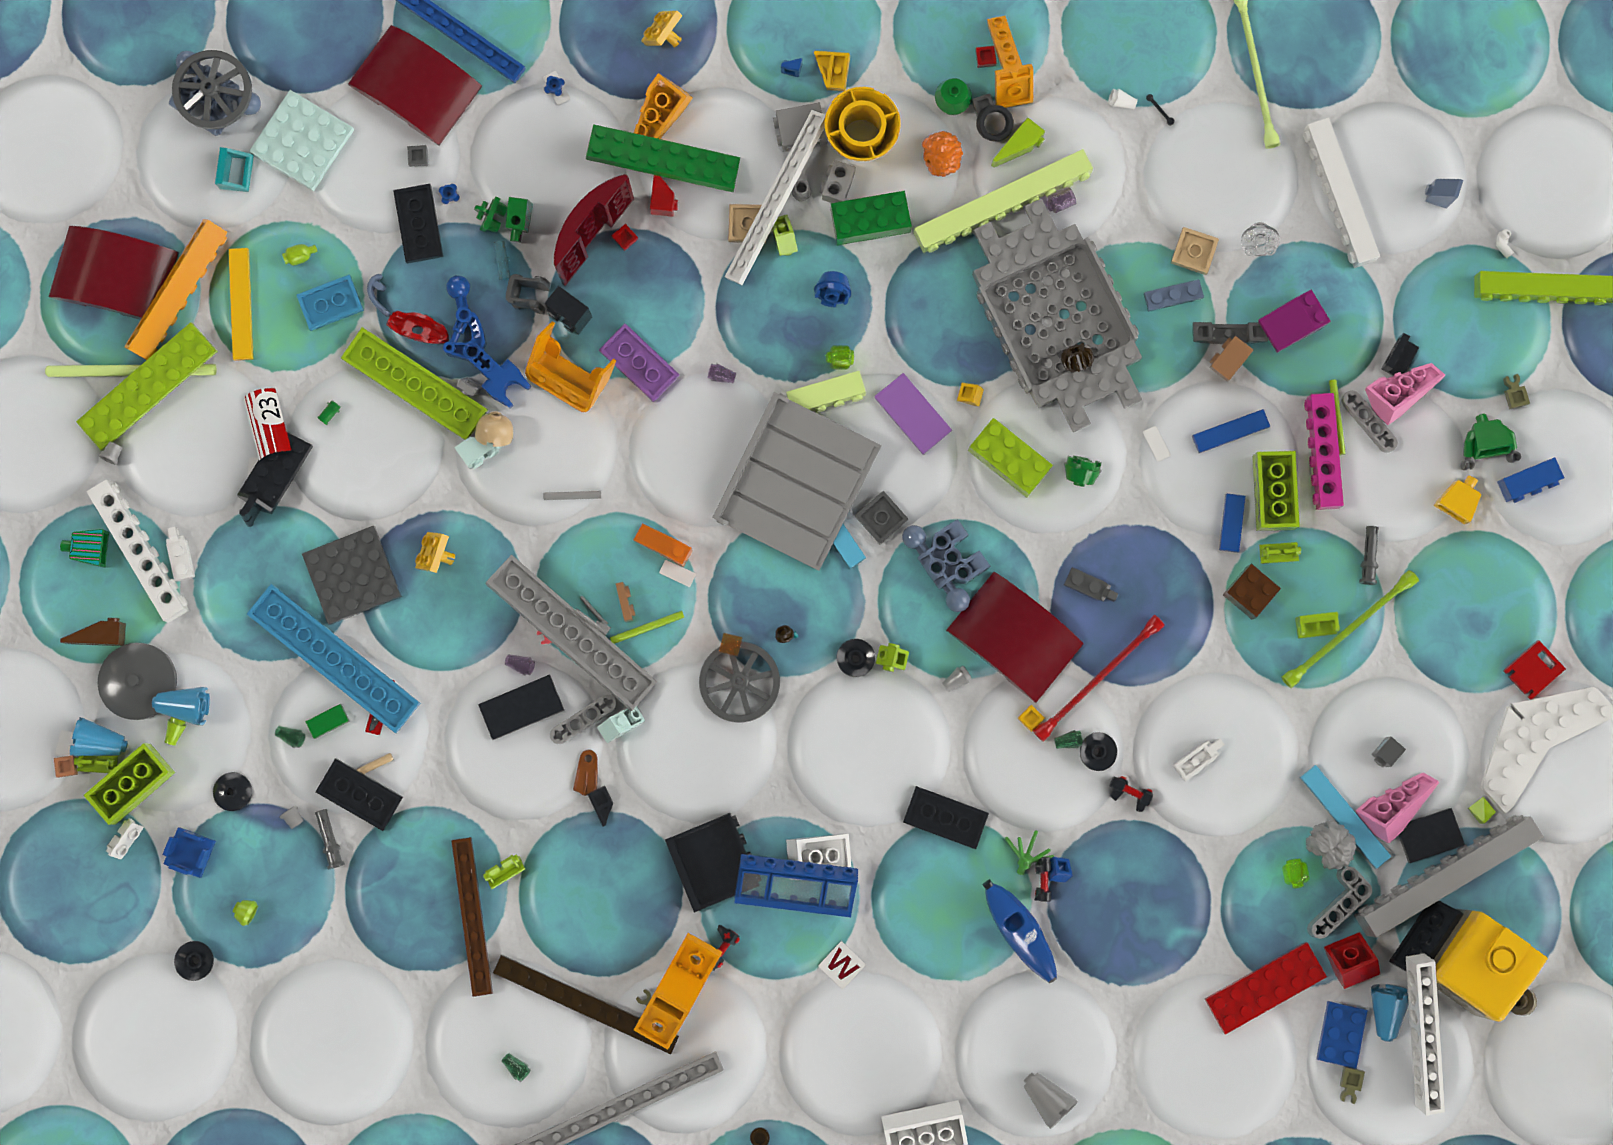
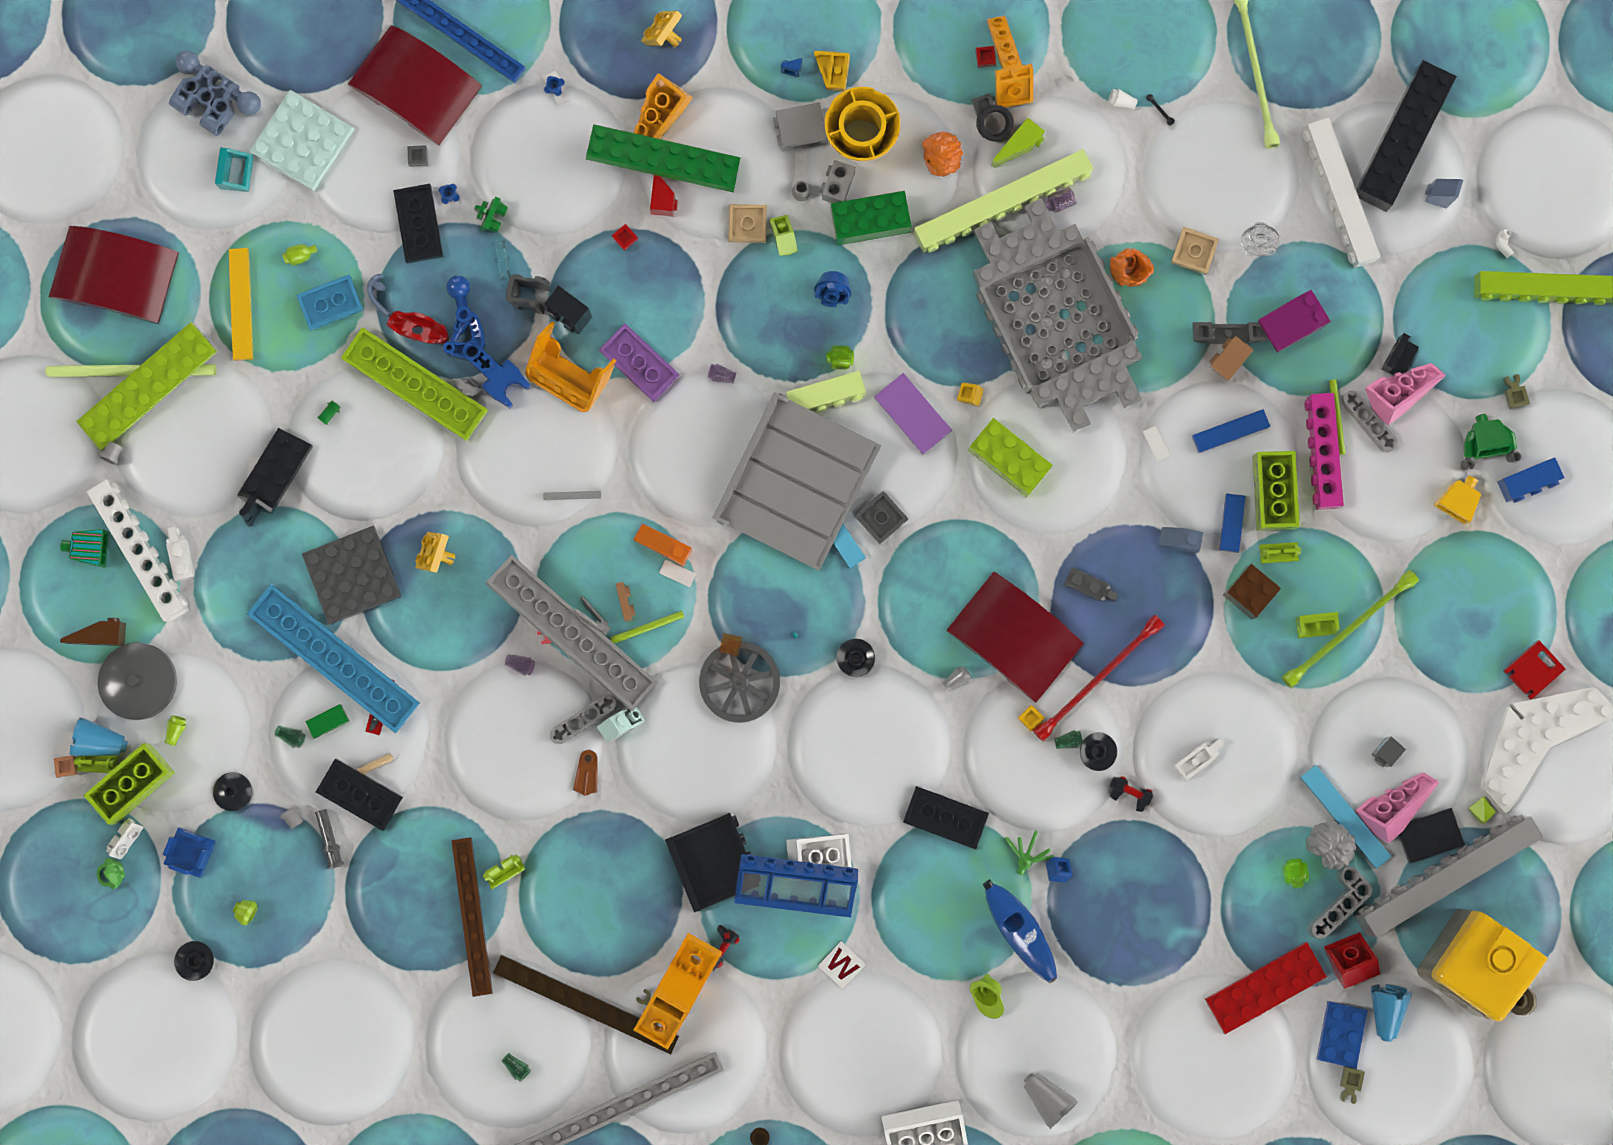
(113, 872): none -> bright green piece
(176, 289): light orange brick -> none
(184, 704): dark azure cone -> none
(214, 91): dark grey wheel -> none
(266, 422): sticker -> none
(474, 452): light aqua slope -> none
(494, 429): tan cylinder -> none
(518, 209): green torso -> none
(521, 707): black tile -> none
(597, 208): dark red slope -> none
(601, 803): black tile -> none
(776, 198): white plate -> none
(784, 634): dark brown plate -> none
(888, 657): lime brick -> none
(953, 96): green cone -> none
(957, 598): sand blue connector -> none
(987, 997): none -> lime piece
(1042, 868): black piece -> none
(1077, 358): dark brown gear -> none
(1082, 470): green cone -> none
(1130, 267): none -> orange hair
(1173, 295): sand blue plate -> none
(1181, 539): none -> sand blue slope
(1369, 564): dark grey pin -> none
(1404, 135): none -> black brick
(1425, 1034): white brick -> none
(1427, 933): black tile -> none

